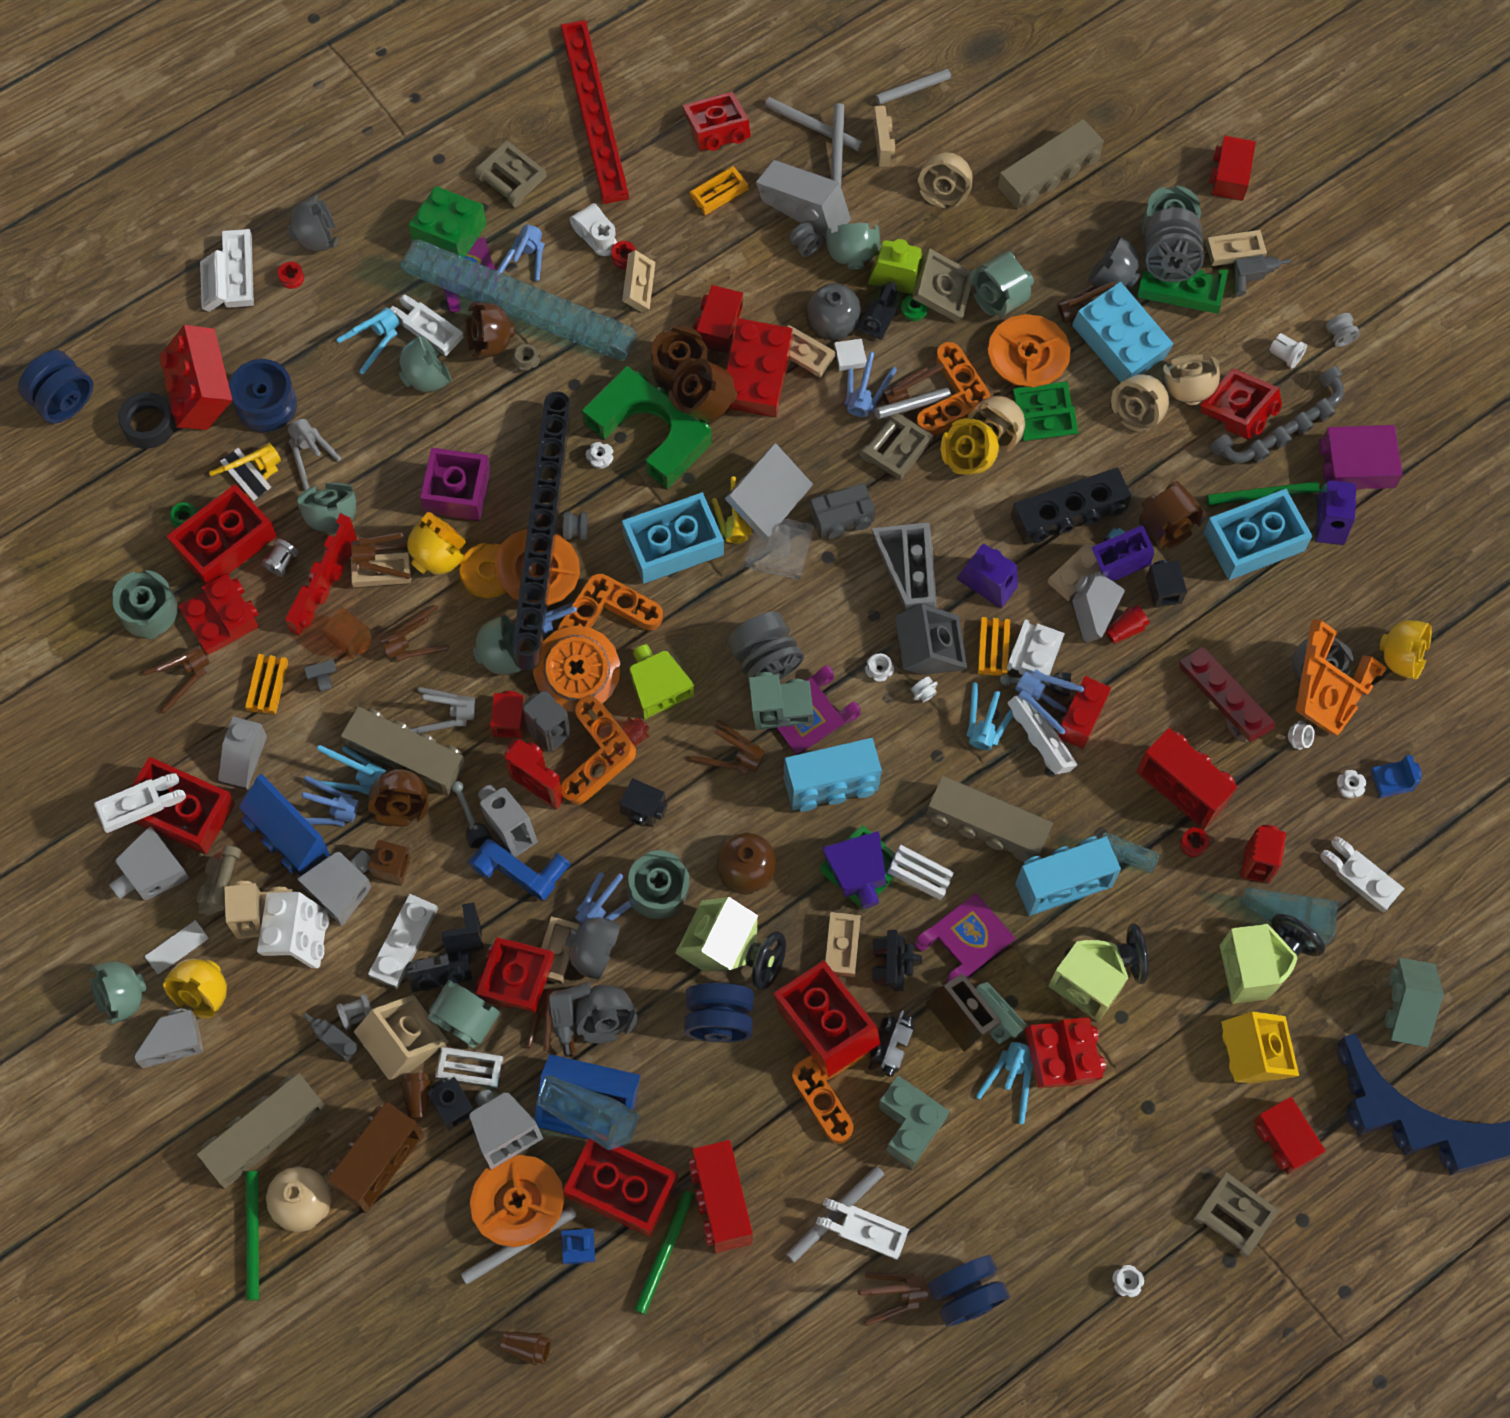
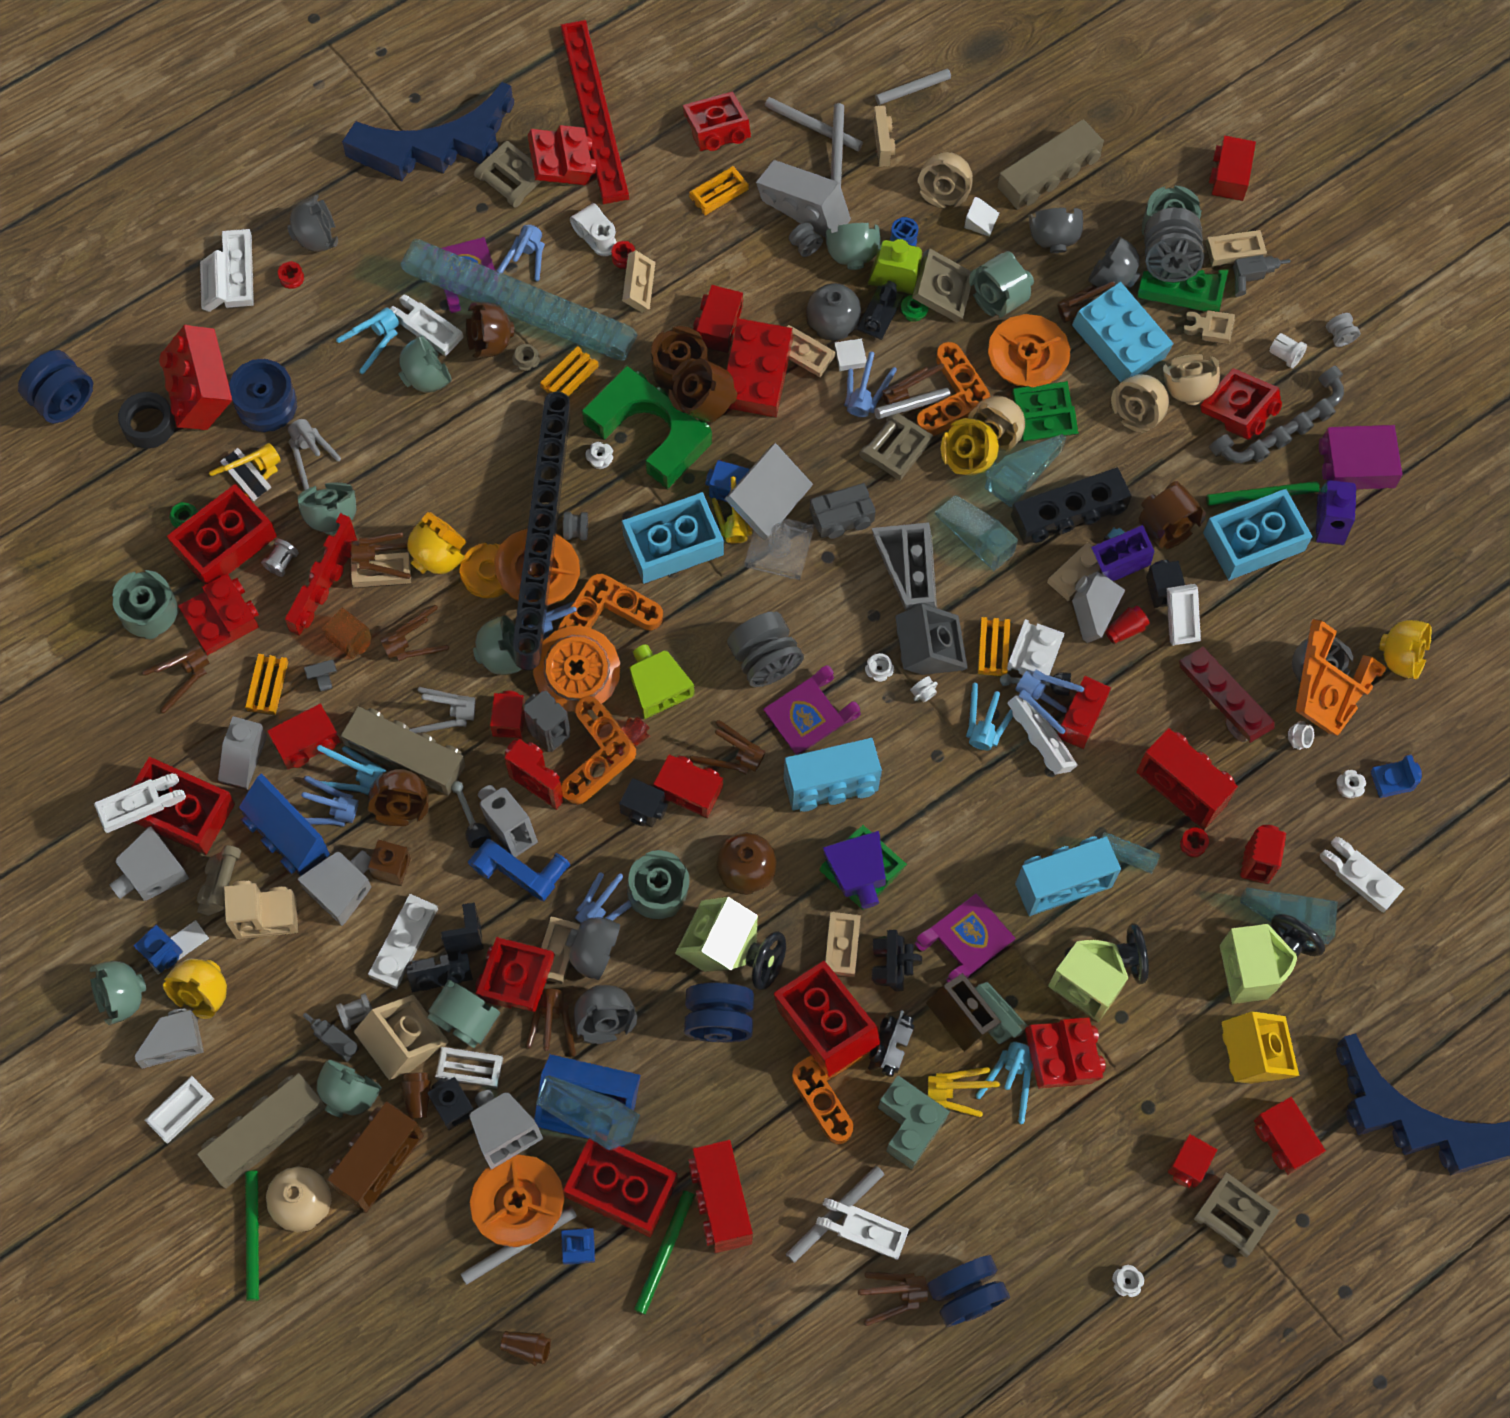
(159, 949): none -> blue bracket
(179, 1109): none -> white tile
(293, 927): white bracket -> none
(299, 736): none -> red brick
(345, 1090): none -> sand green cylinder
(434, 147): none -> dark blue arch
(448, 221): green brick -> none
(455, 484): magenta brick -> none
(562, 155): none -> red plate
(563, 1011): dark grey piece -> none
(584, 358): none -> light orange tile
(689, 785): none -> red brick
(719, 479): none -> blue brick
(780, 704): sand green brick -> none
(905, 229): none -> blue wheel
(921, 868): white tile -> none
(942, 1085): none -> yellow plant
(979, 531): none -> clear light blue slope
(981, 217): none -> white slope
(988, 819): dark tan brick -> none
(990, 575): dark purple torso -> none
(1021, 469): none -> clear light blue slope
(1056, 228): none -> dark grey cylinder
(1183, 614): none -> white tile
(1192, 1162): none -> red brick
(1214, 328): none -> tan plate
(1416, 1000): sand green brick -> none

